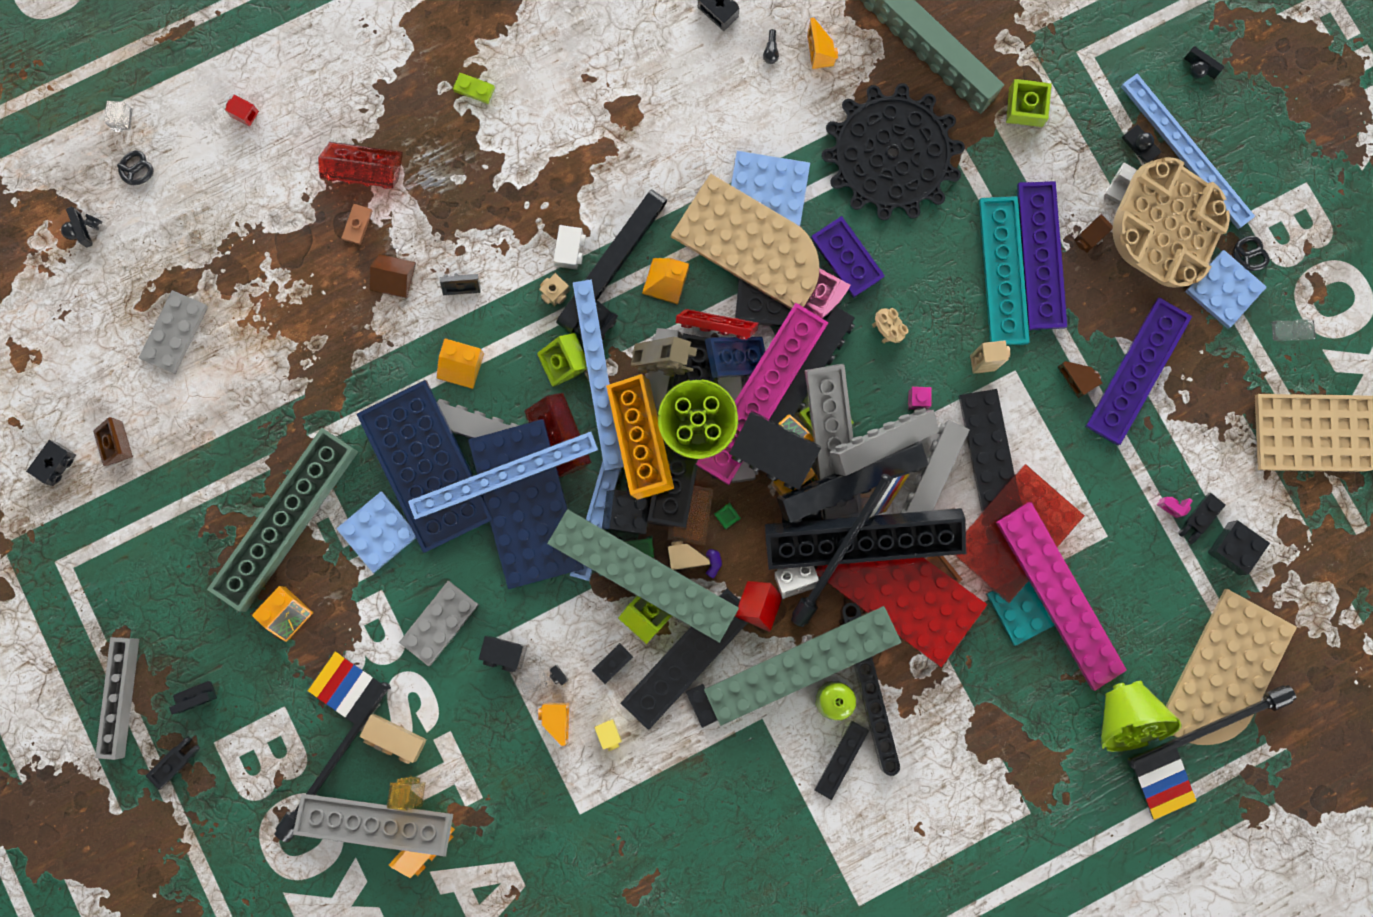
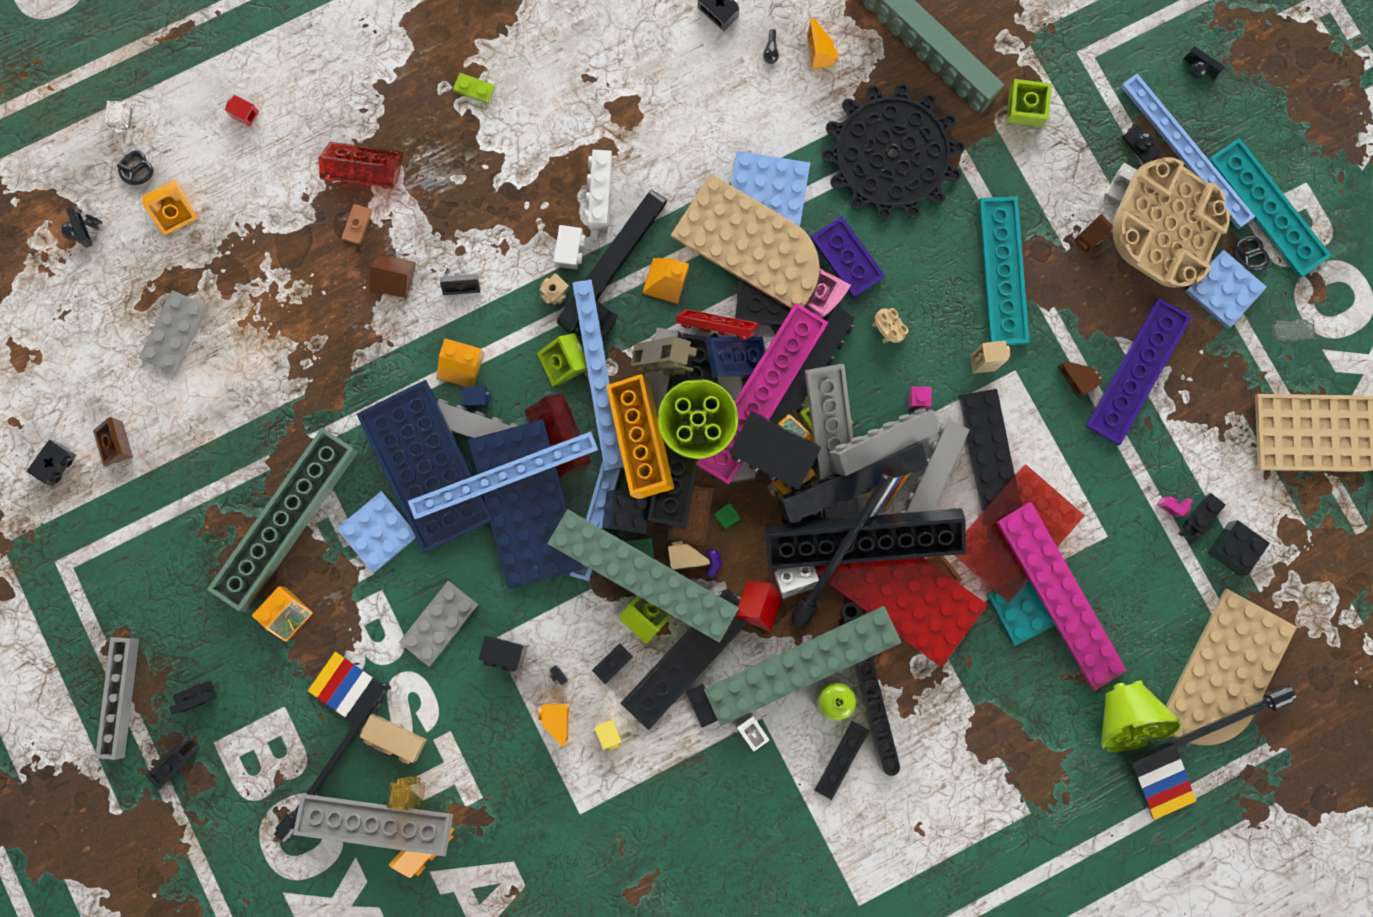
(169, 207): none -> light orange slope
(475, 396): none -> dark blue brick
(600, 187): none -> white brick
(752, 733): none -> white slope
(1042, 255): dark purple plate -> none
(1271, 208): none -> teal plate

